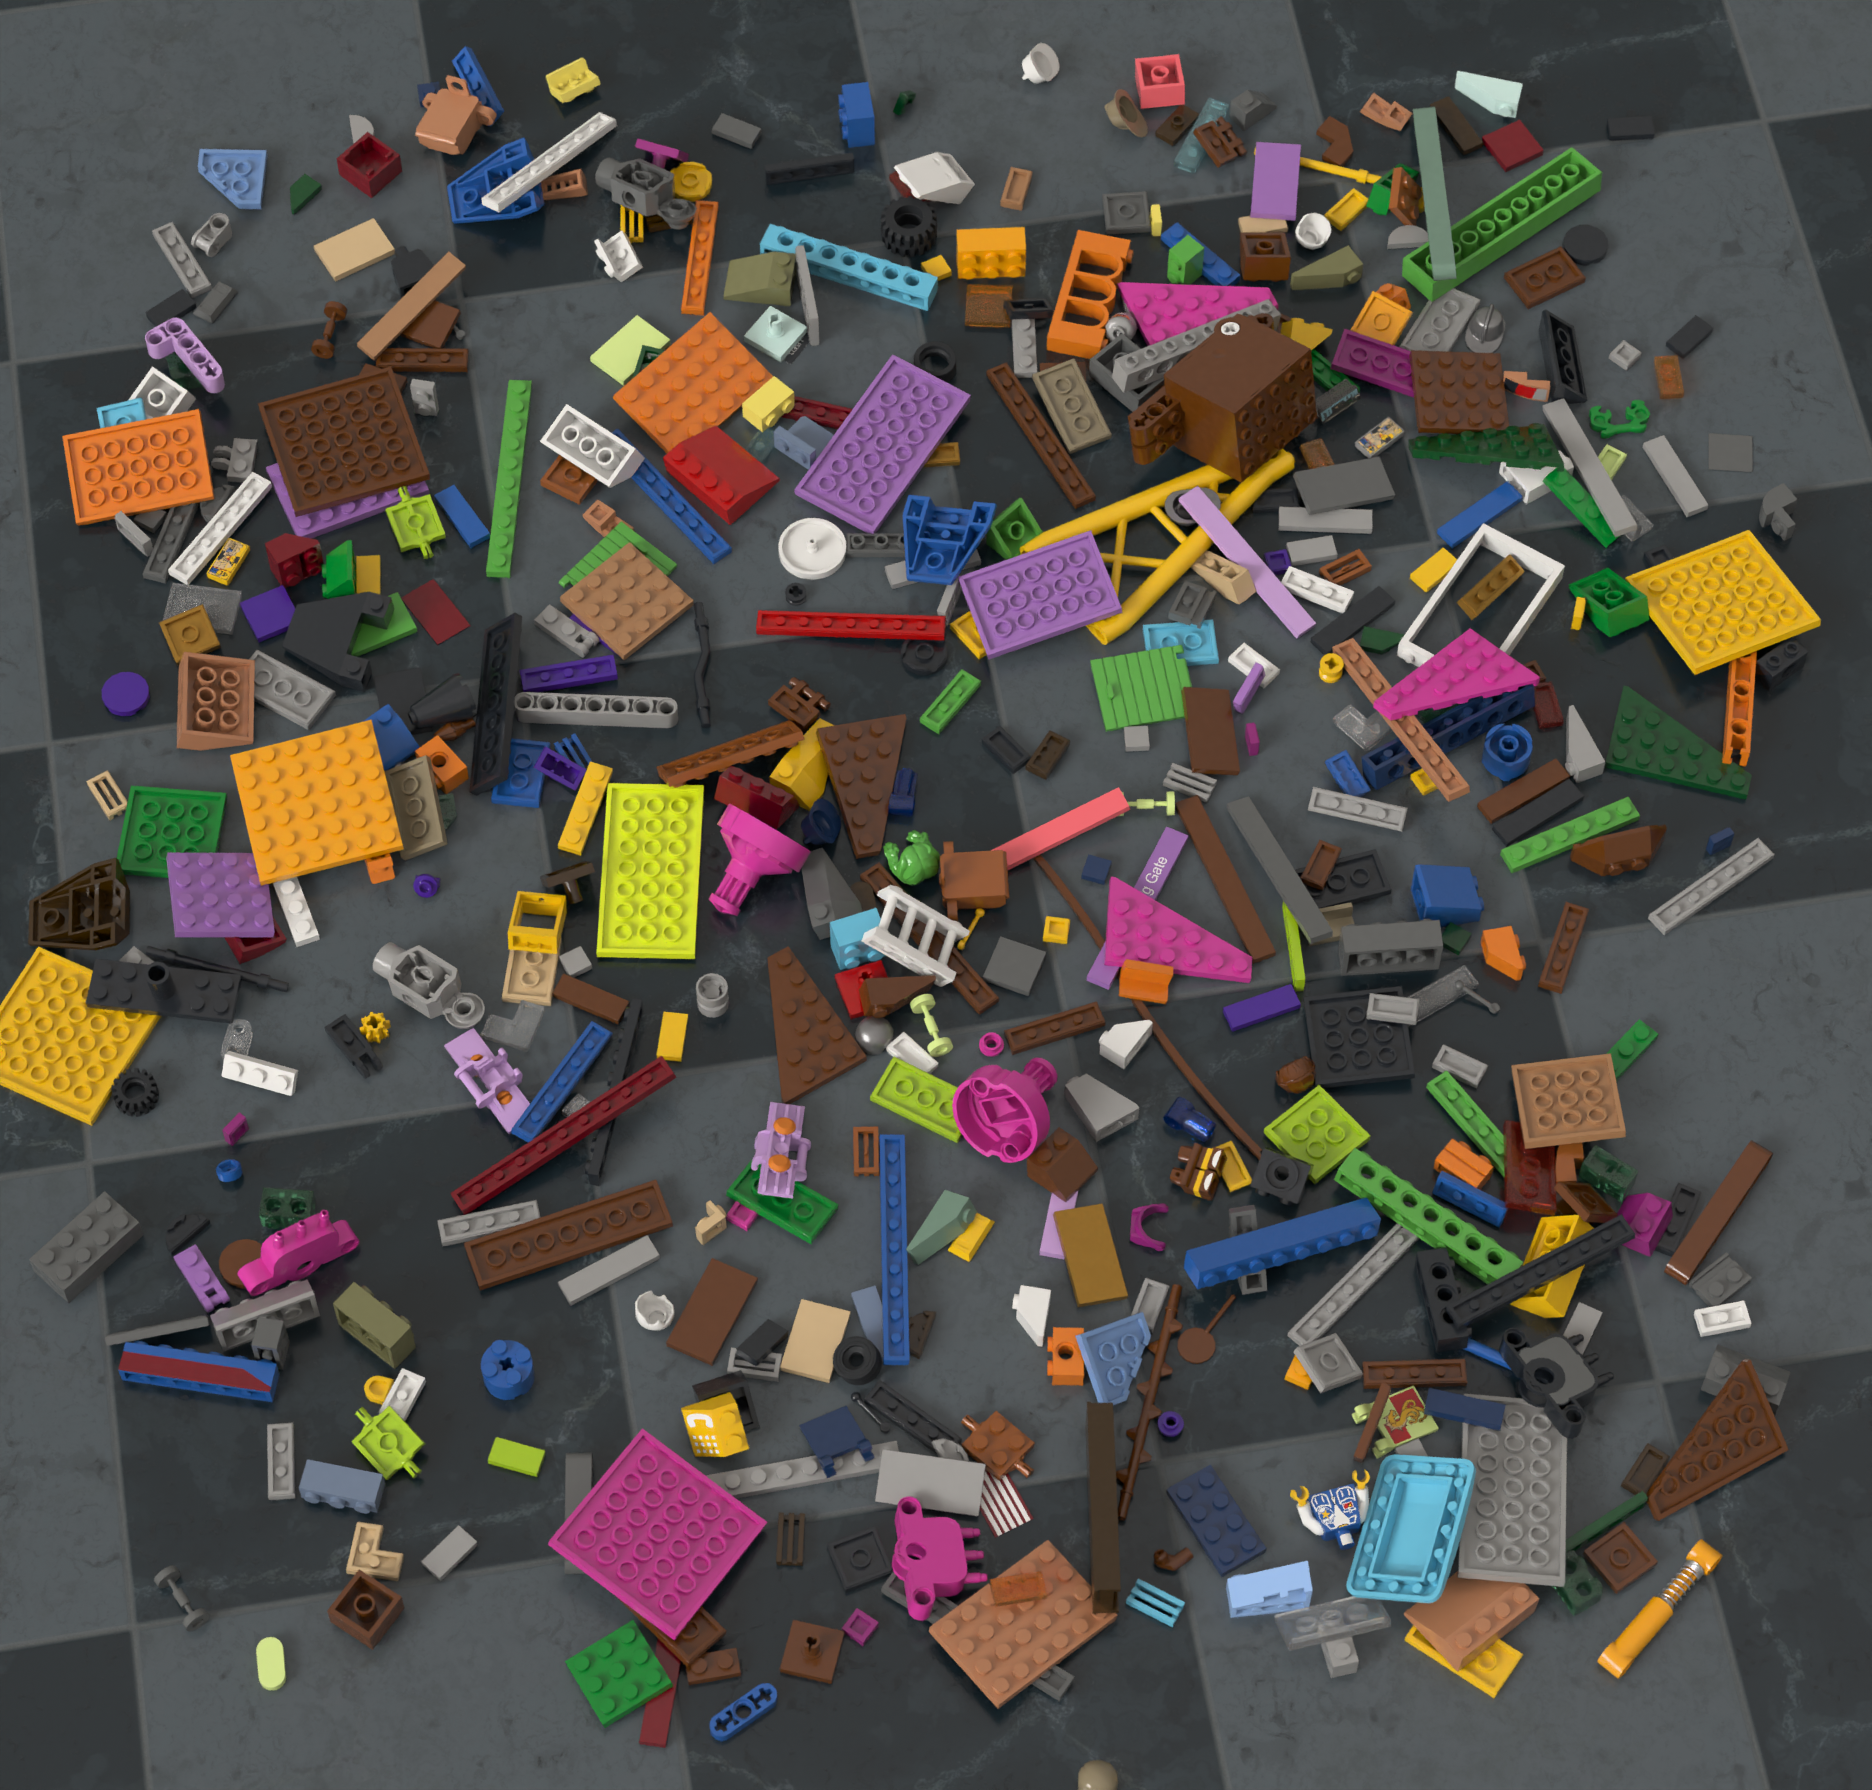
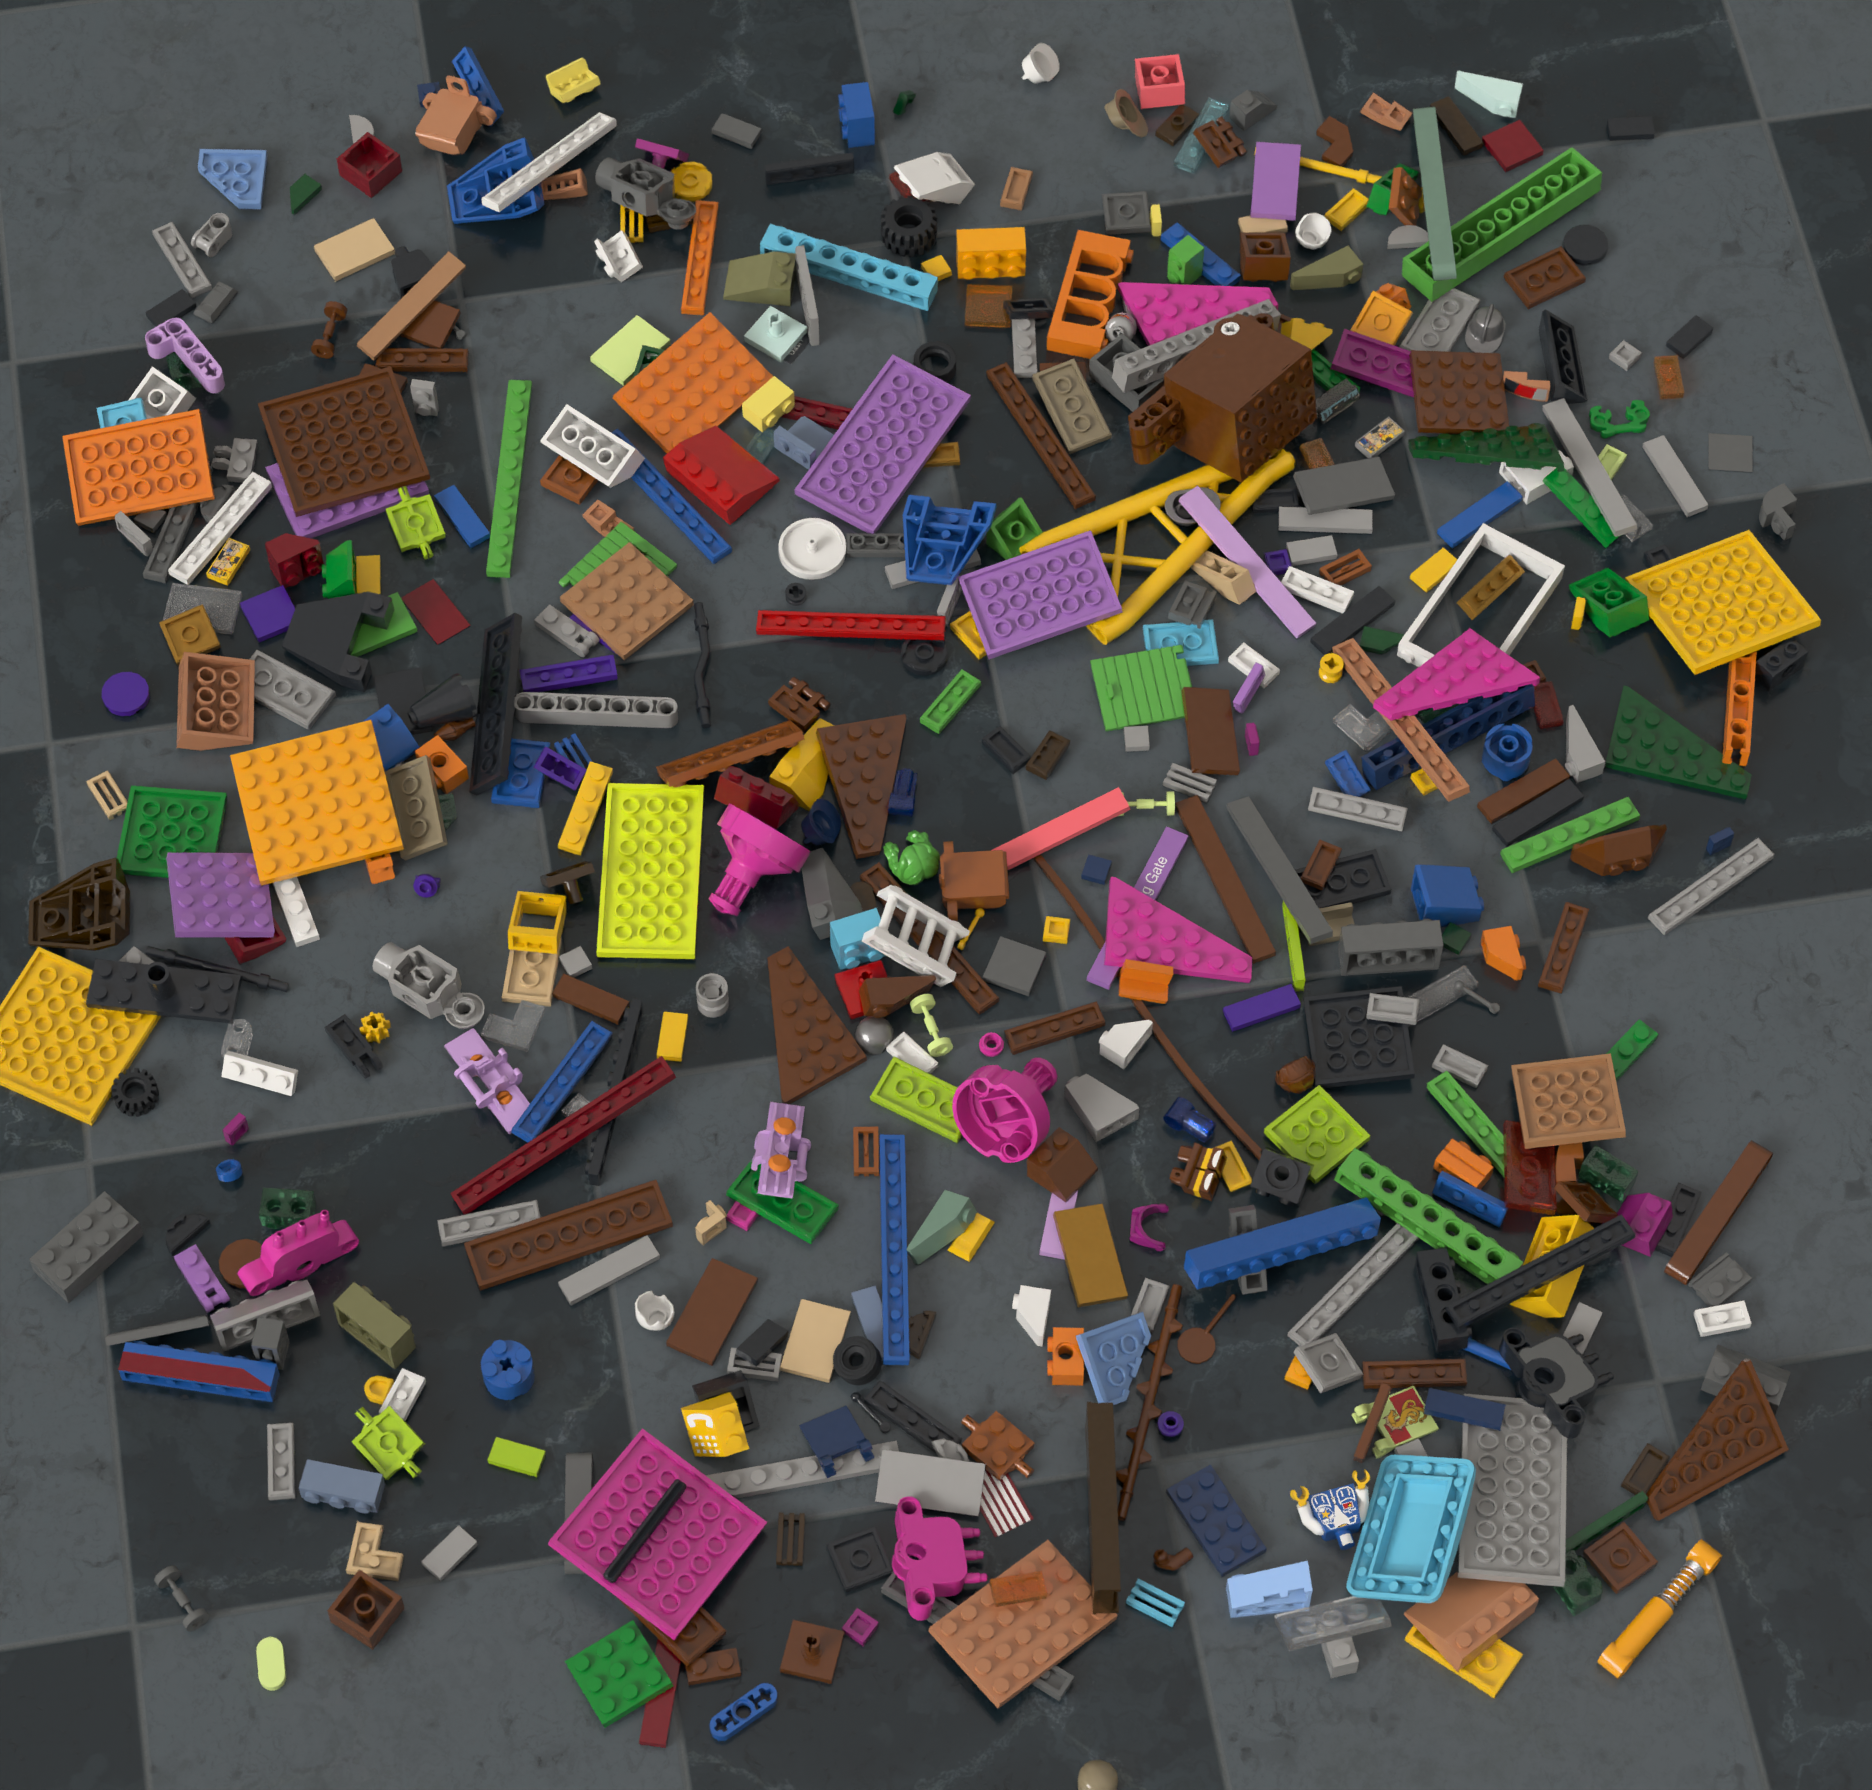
(644, 1531): none -> black axle

